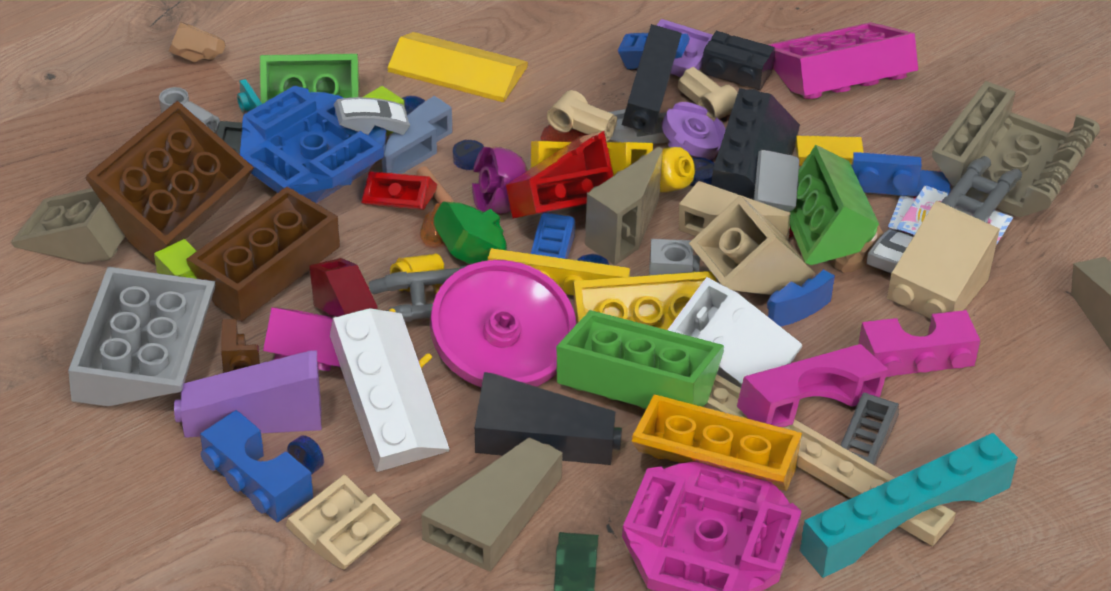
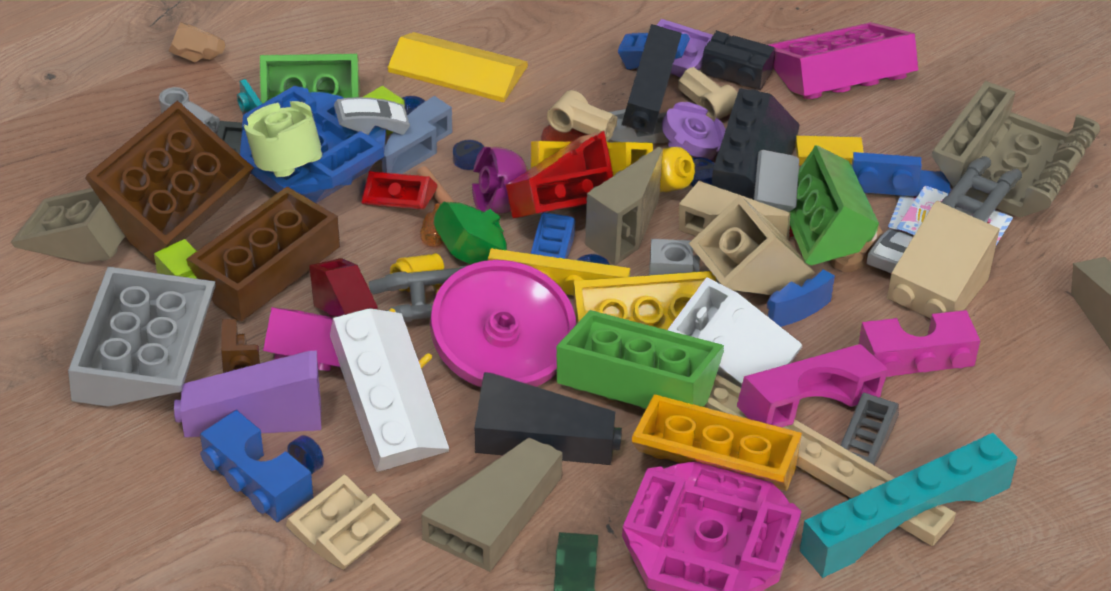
(283, 137): none -> yellowish green brick

